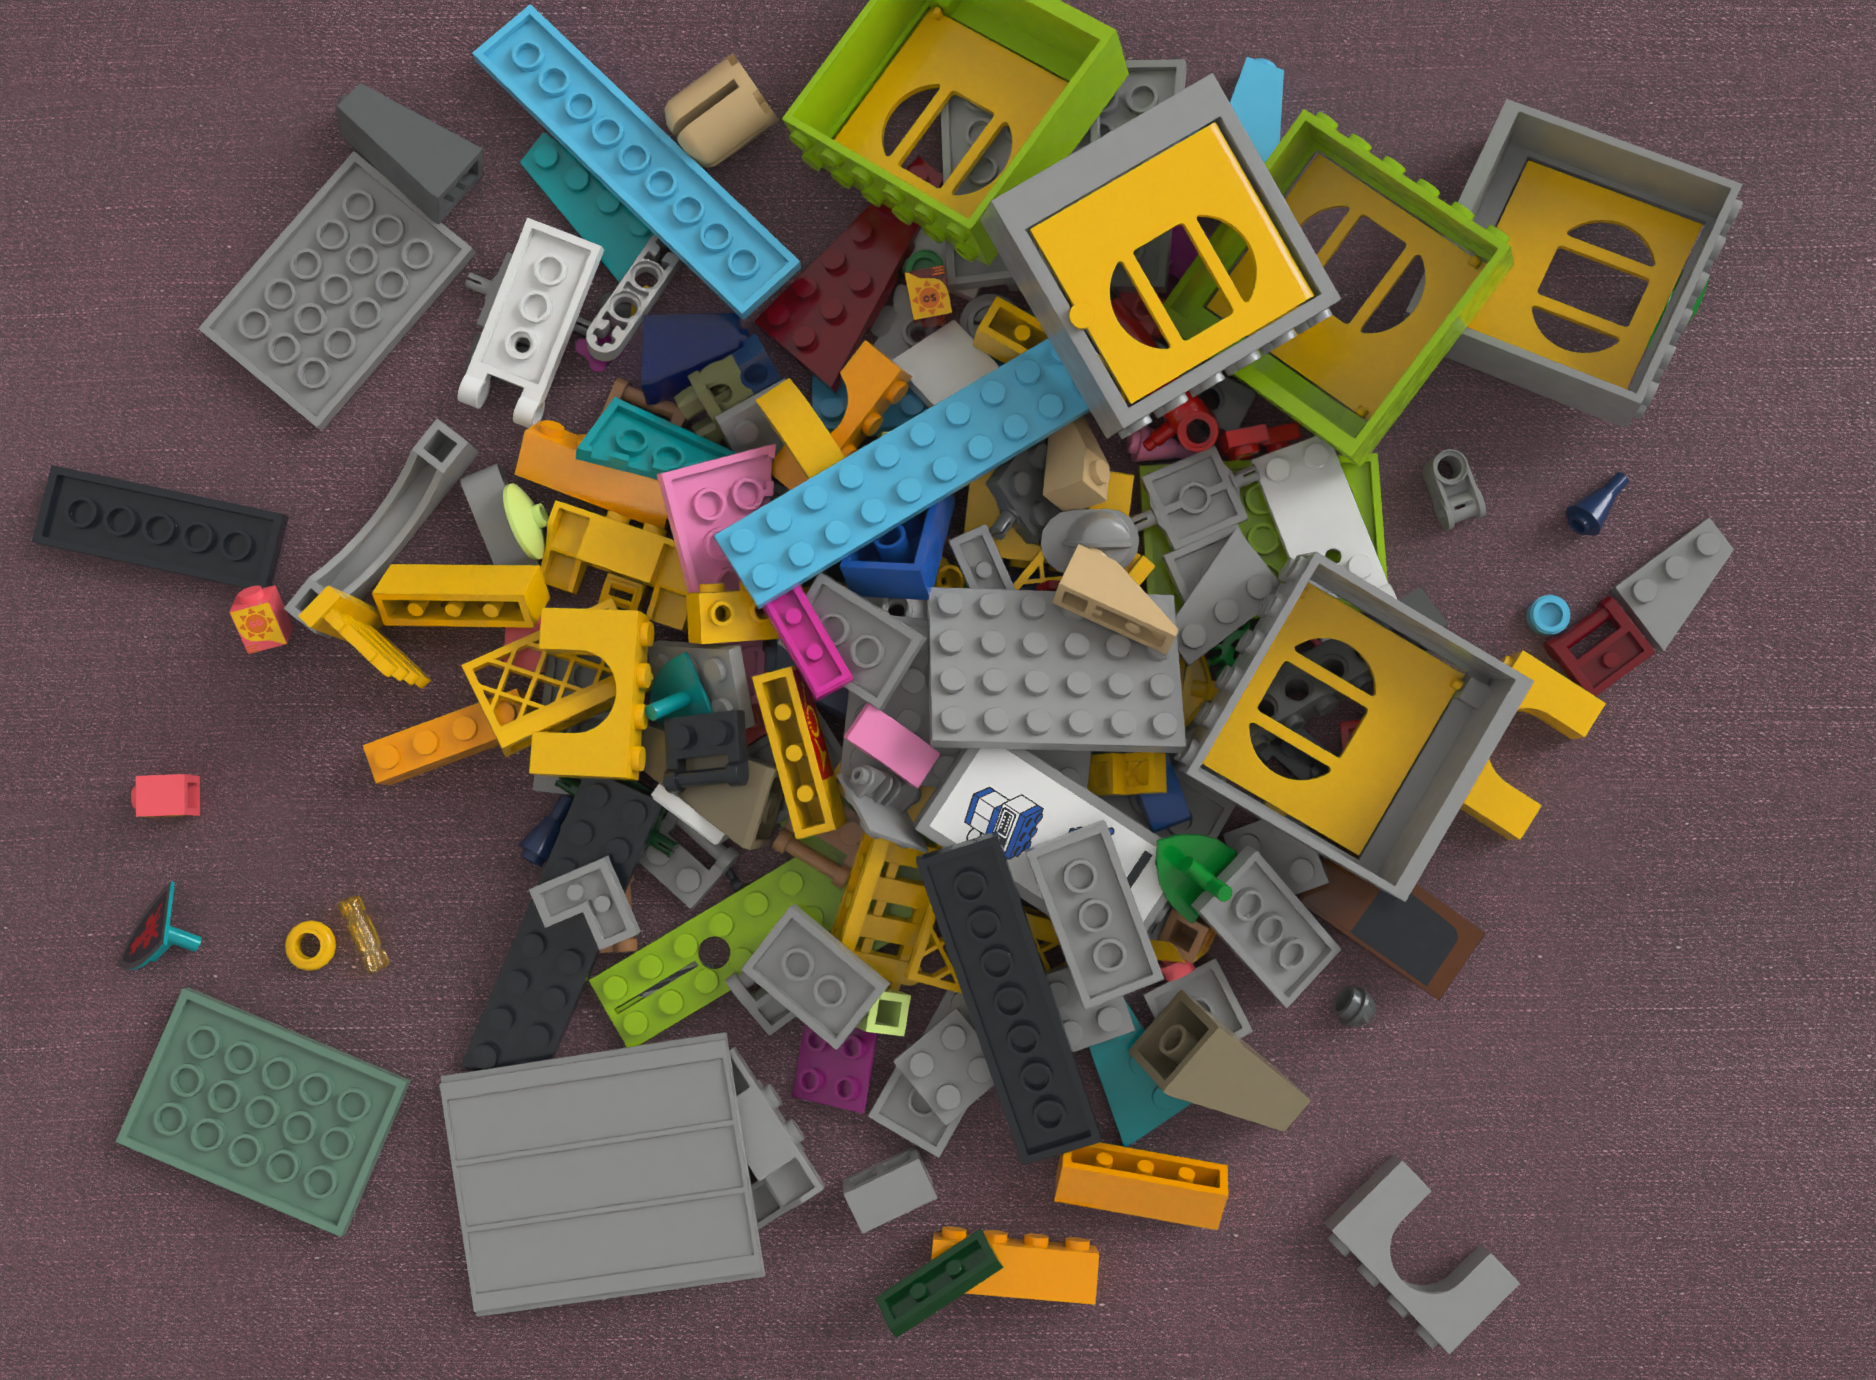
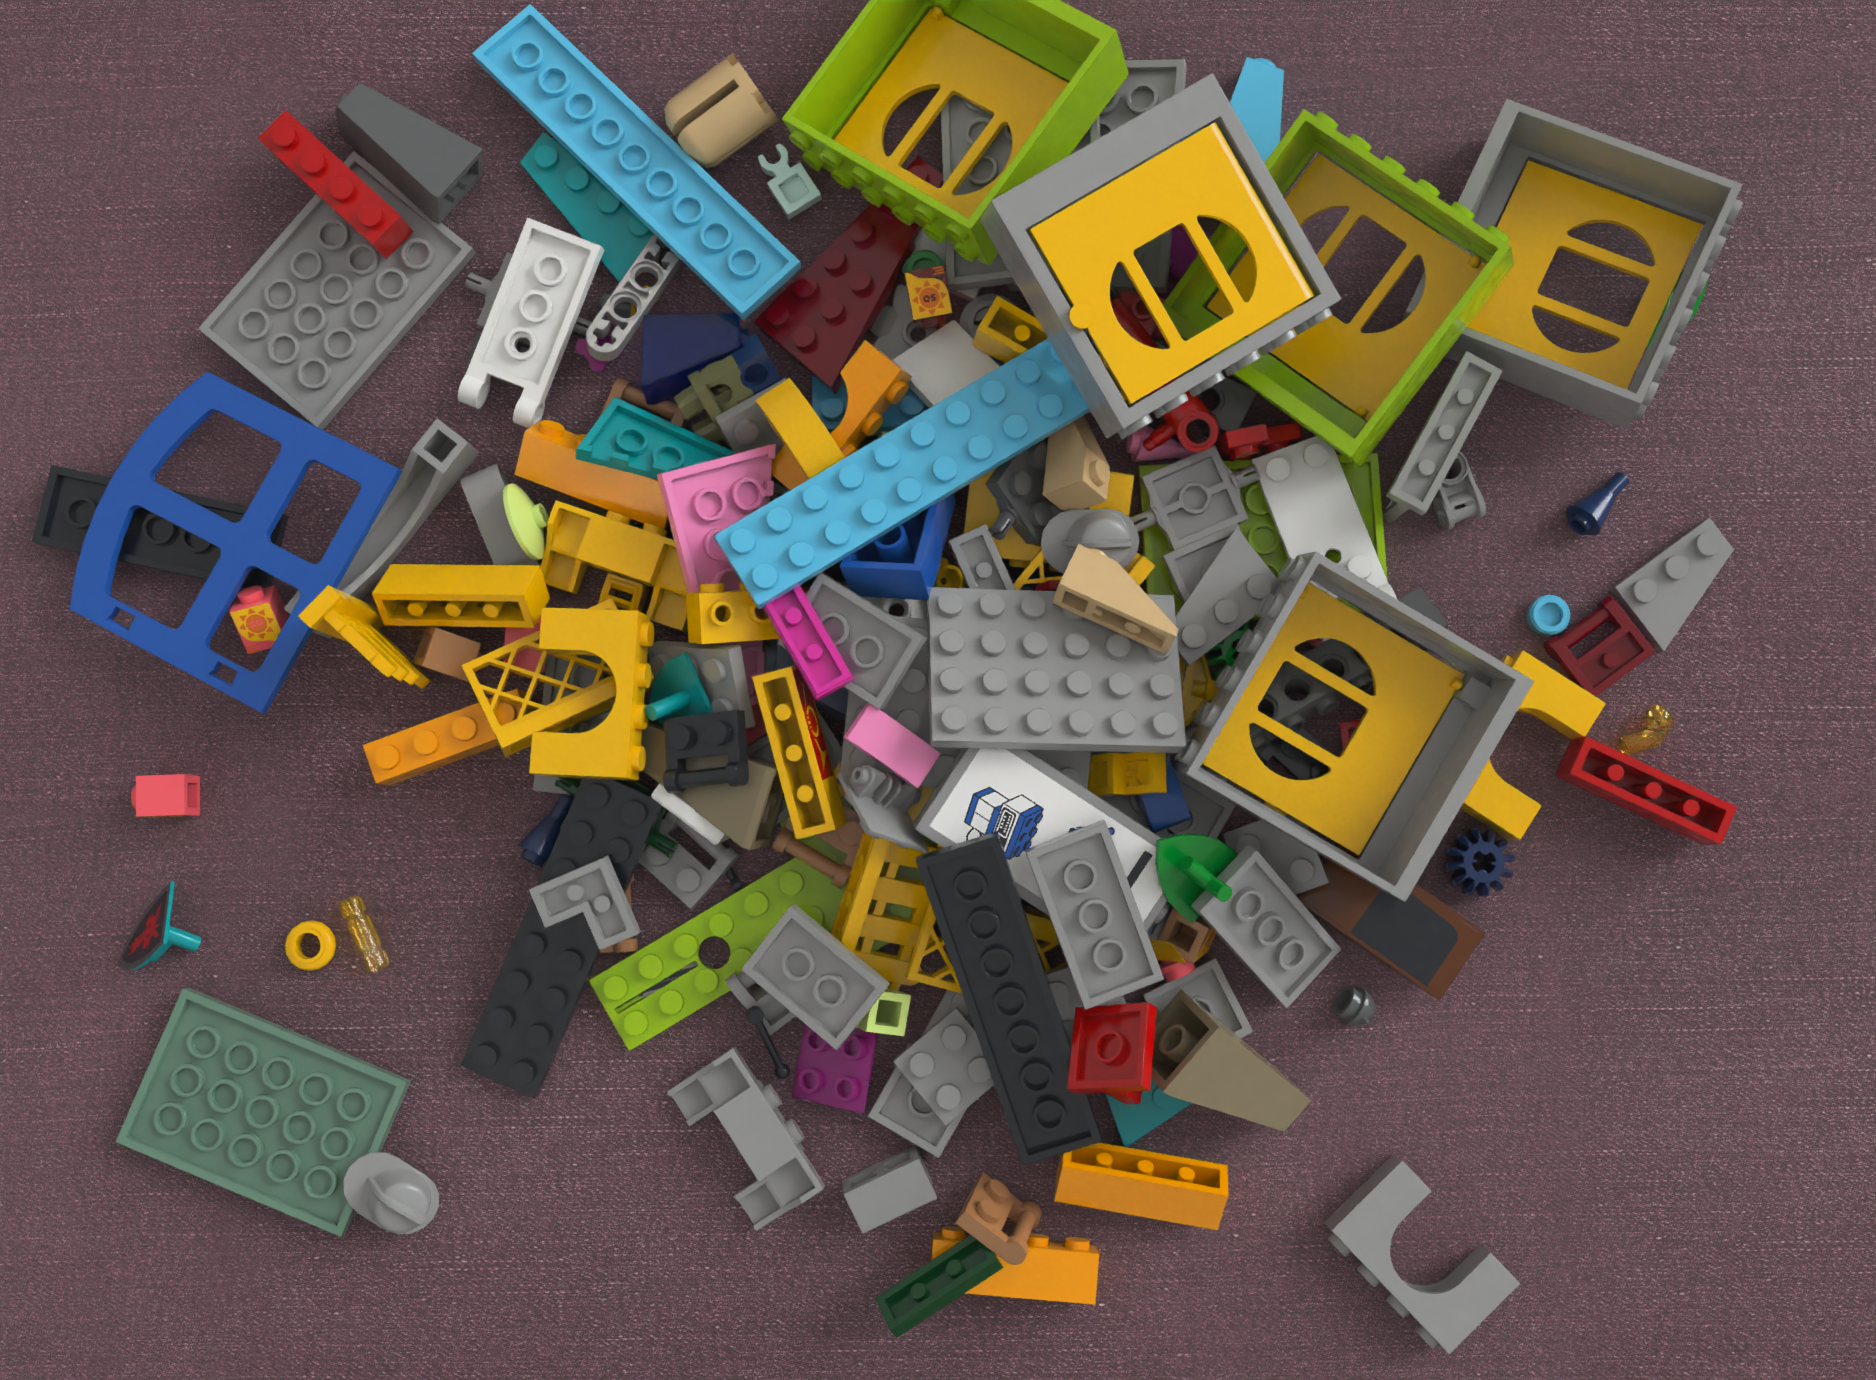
(242, 544): none -> blue window
(335, 184): none -> red brick
(391, 1193): none -> light grey piece
(446, 652): none -> medium nougat brick
(601, 1175): light grey door -> none
(755, 1016): none -> black hinge
(791, 186): none -> light aqua plate
(987, 1212): none -> medium nougat plate
(1113, 1050): none -> red bracket
(1441, 437): none -> light grey fence
(1493, 866): none -> dark blue gear
(1646, 791): none -> red brick
(1653, 734): none -> clear yellow arm

